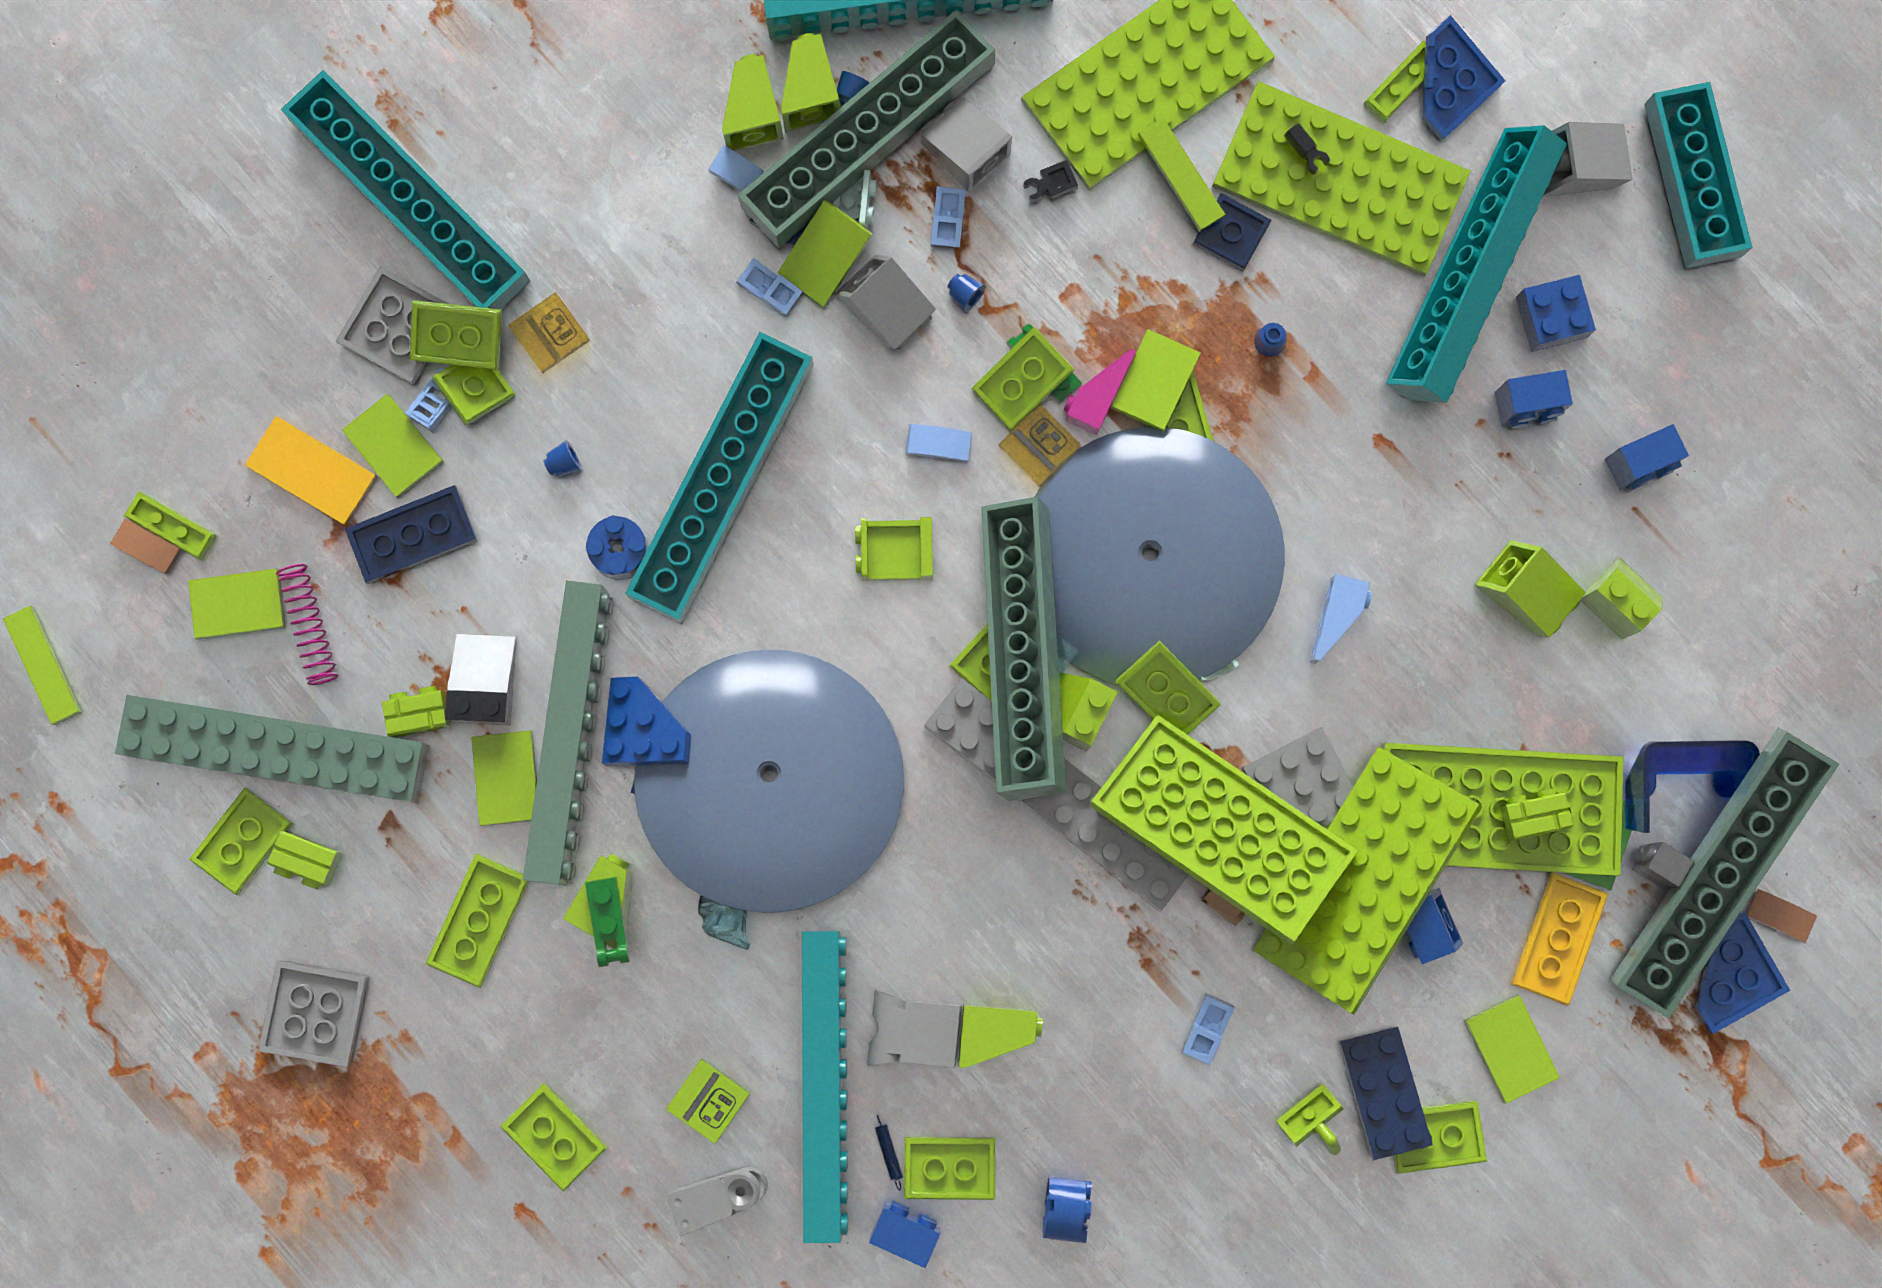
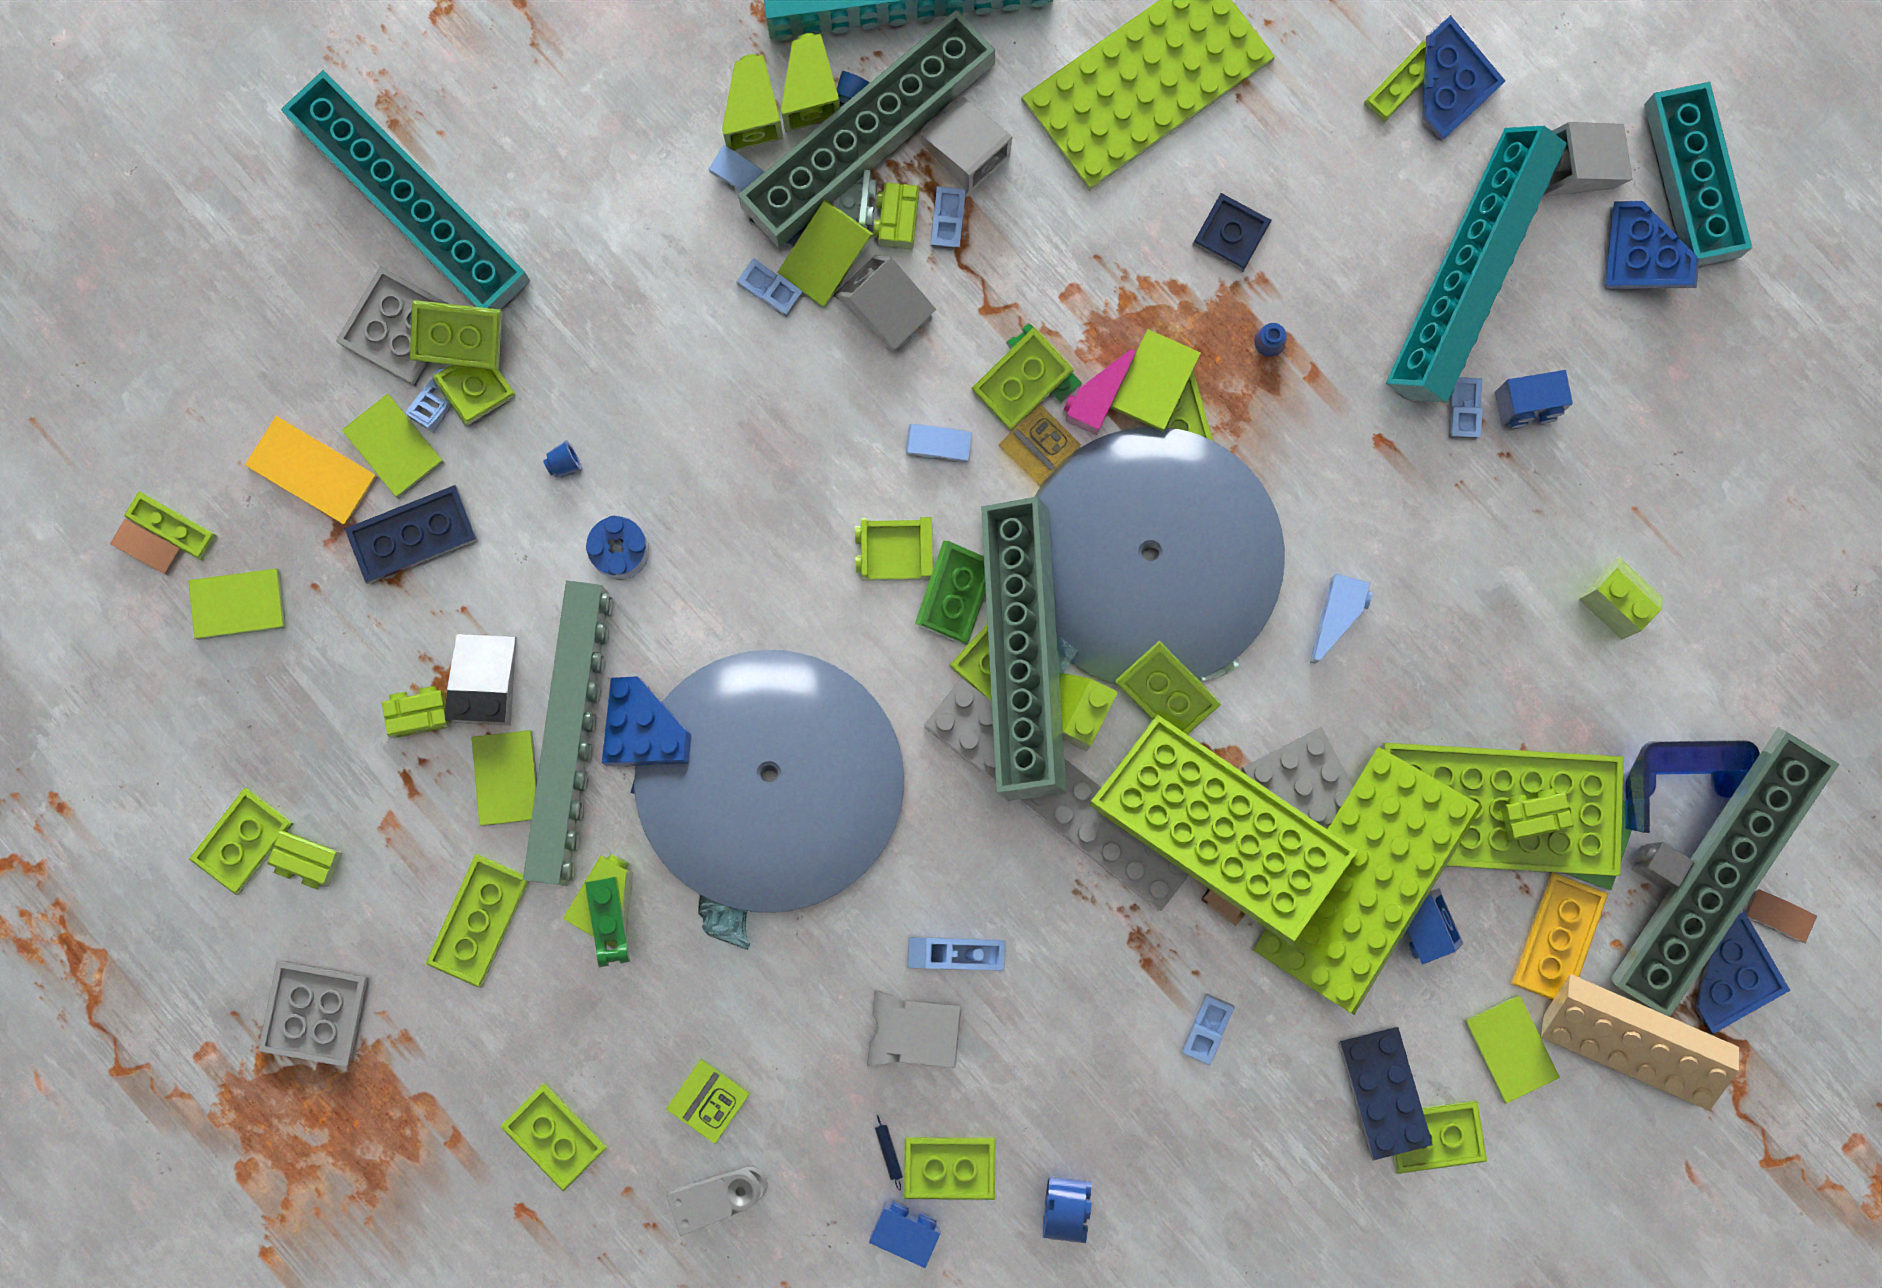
(42, 665): lime tile -> none
(272, 749): sand green brick -> none
(325, 674): dark pink piece -> none
(549, 332): clear yellow tile -> none
(720, 477): teal brick -> none
(822, 1087): teal brick -> none
(898, 215): none -> lime brick
(953, 593): none -> bright green tile
(956, 953): none -> light blue slope
(966, 291): blue hat -> none
(994, 1032): lime slope -> none
(1055, 180): black plate -> none
(1181, 174): lime tile -> none
(1306, 147): black bar -> none
(1310, 1117): lime plate -> none
(1368, 196): lime plate -> none
(1466, 408): none -> light blue slope
(1531, 587): lime slope -> none
(1555, 313): blue brick -> none
(1640, 1042): none -> tan brick
(1646, 457): blue brick -> none
(1647, 251): none -> blue plate

